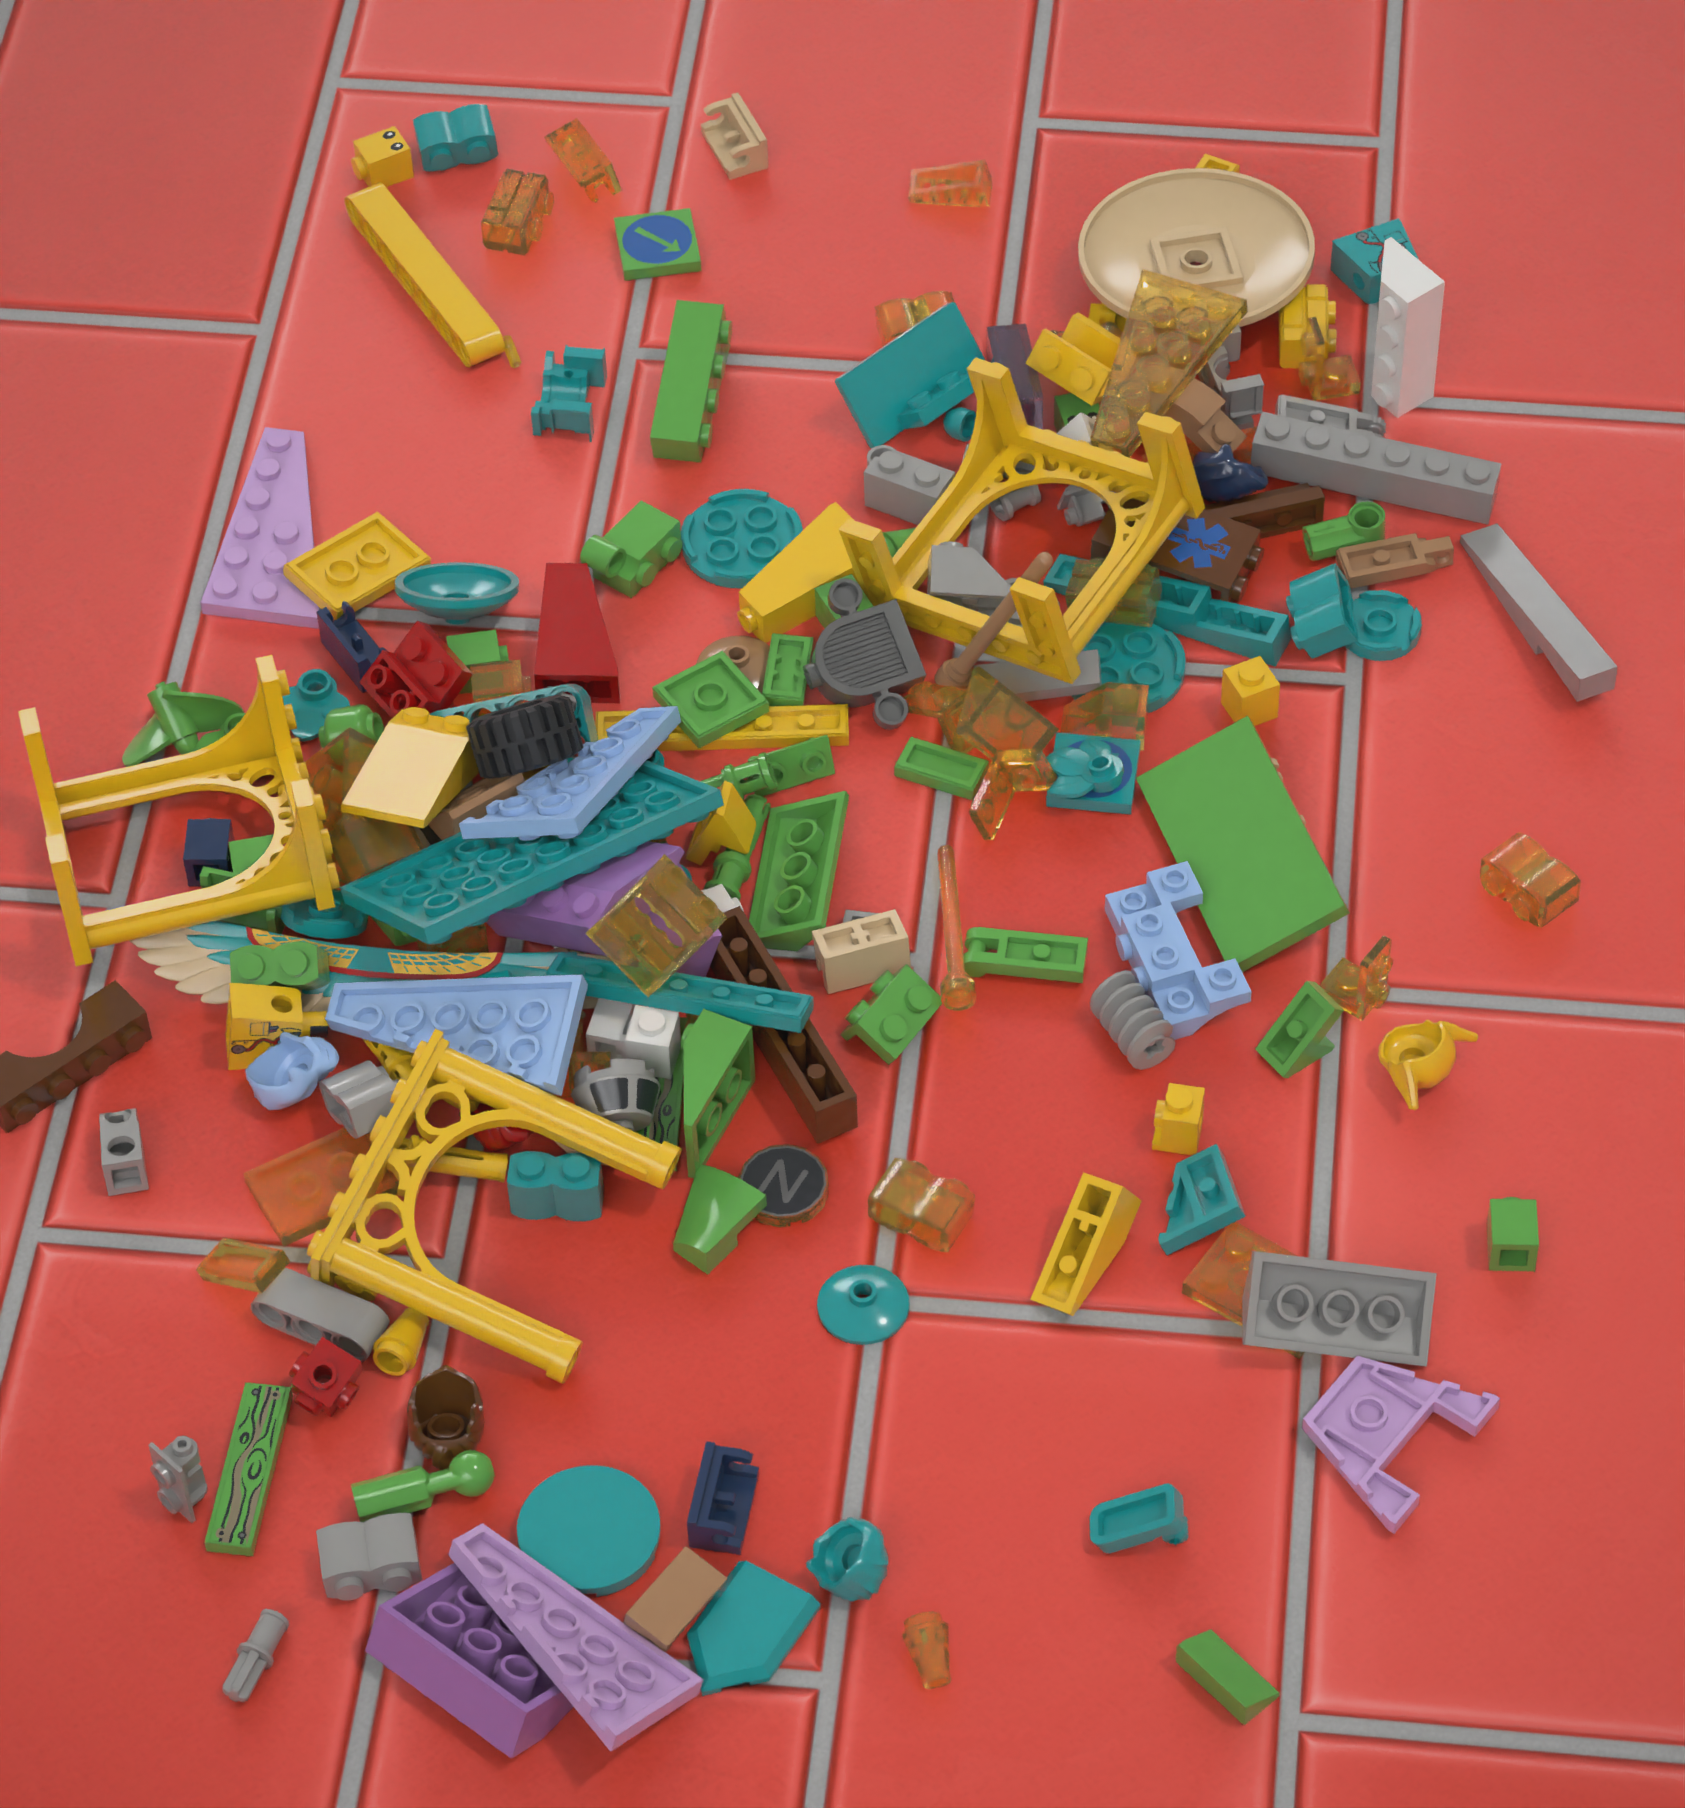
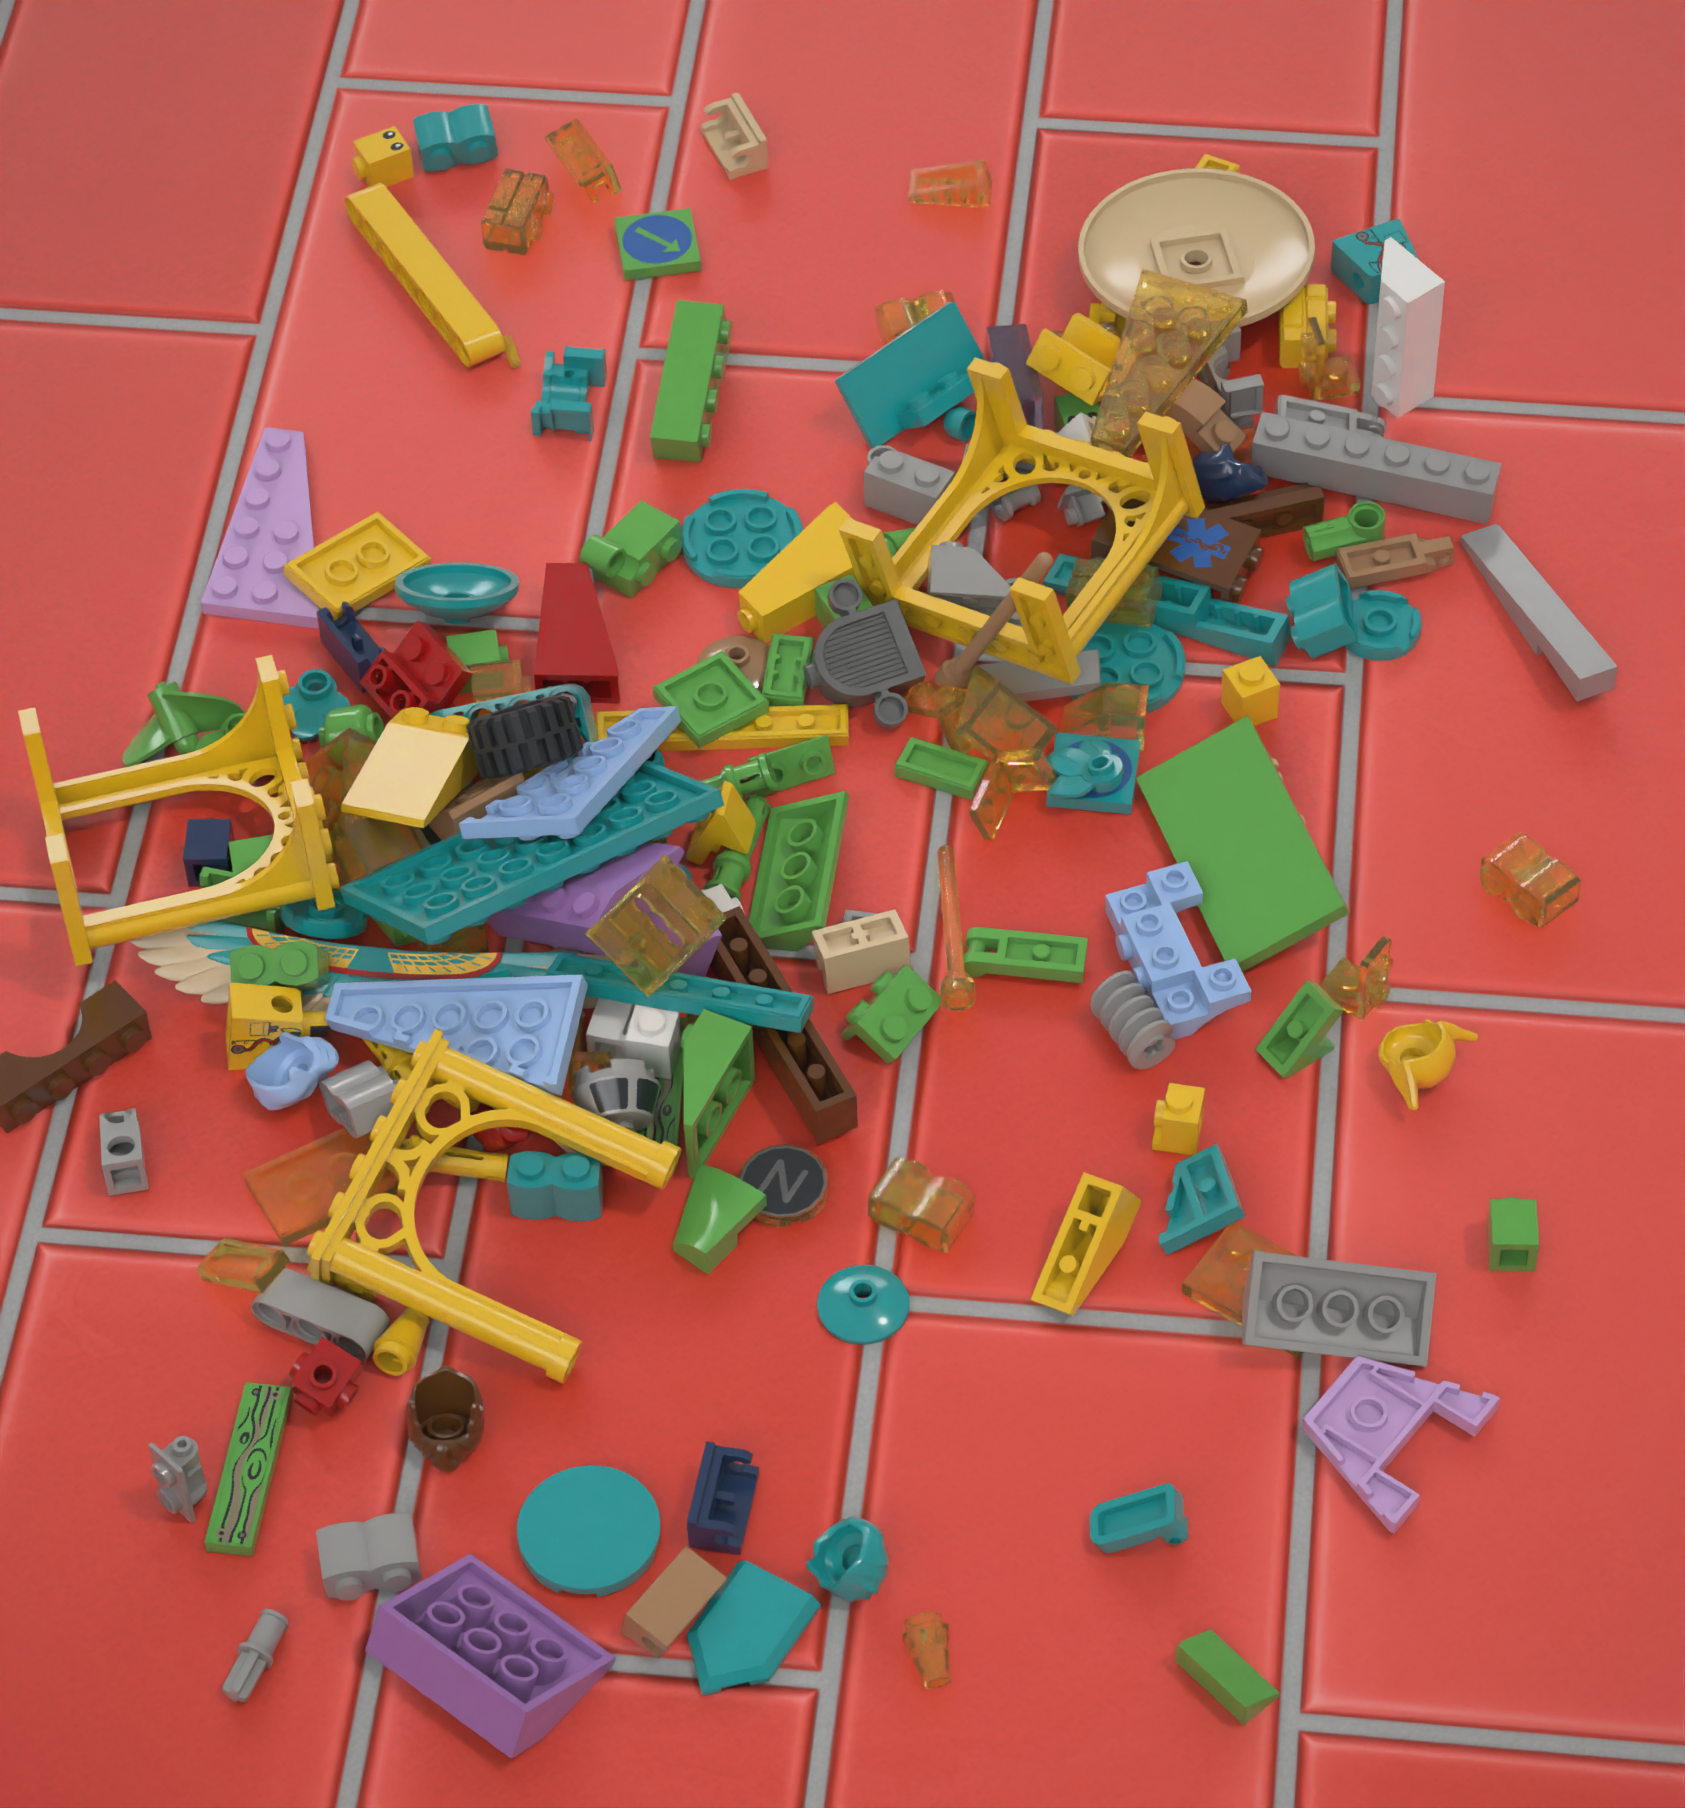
(415, 1488): bright green piece -> none
(592, 1657): lavender wing -> none

